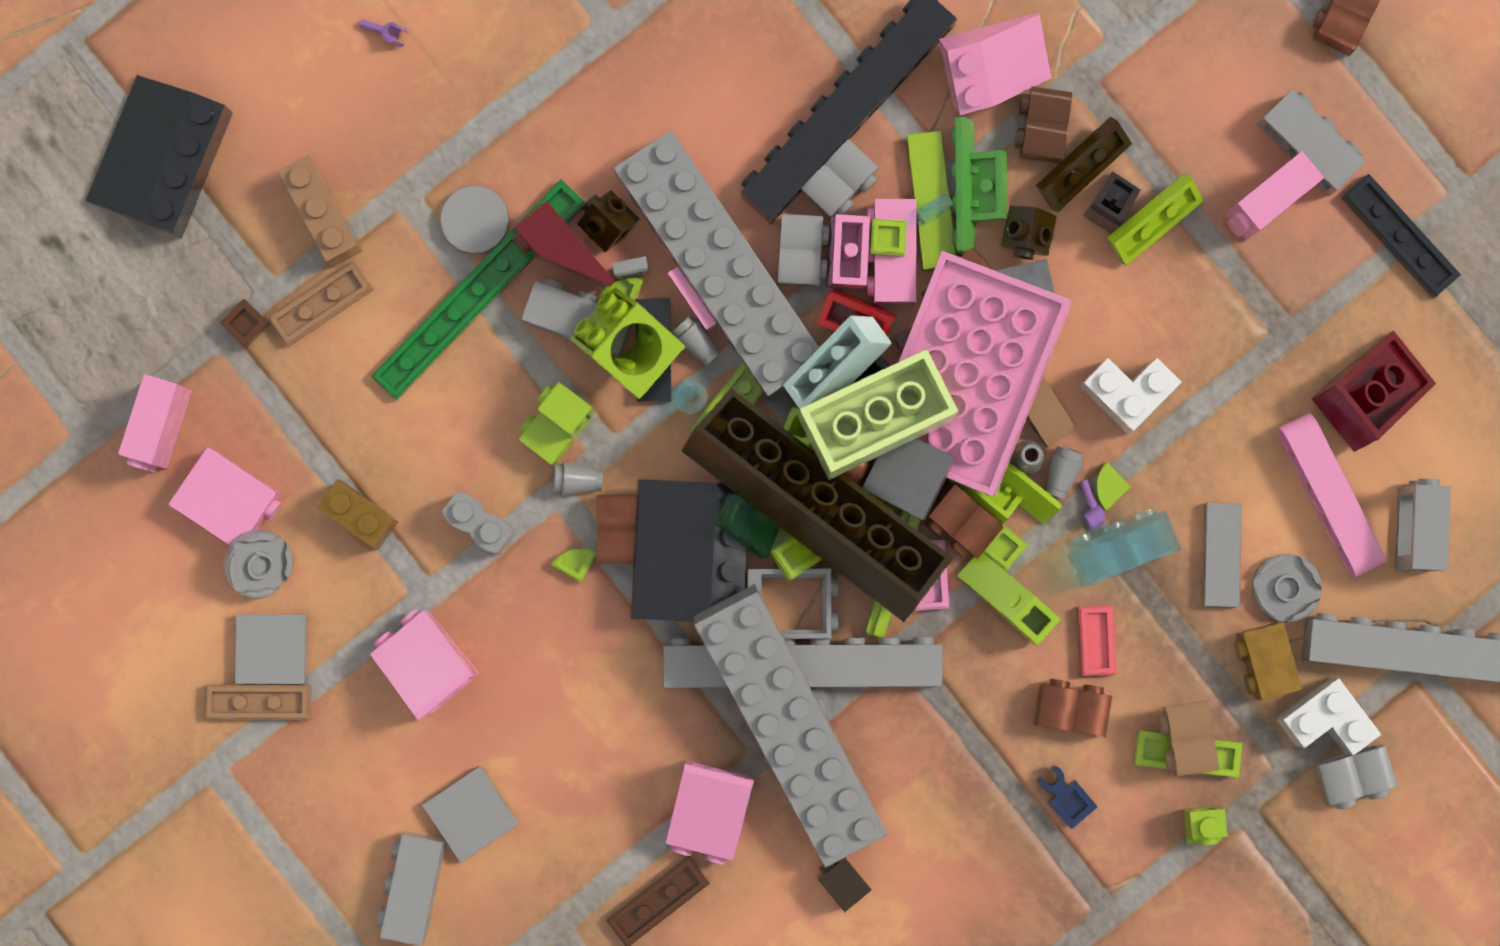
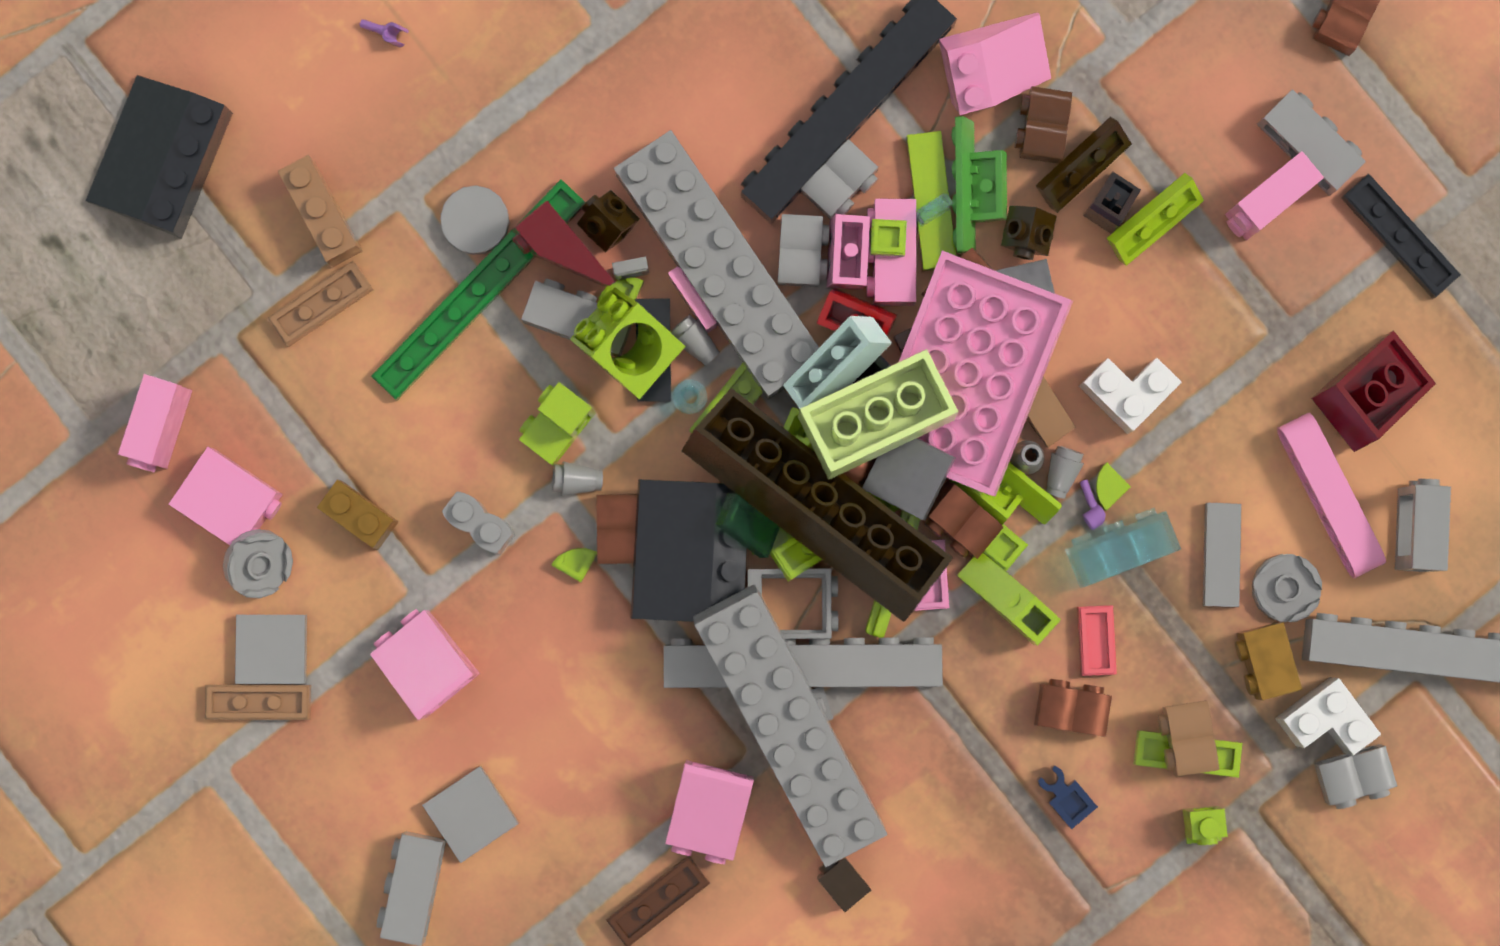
(244, 323): reddish brown plate -> none

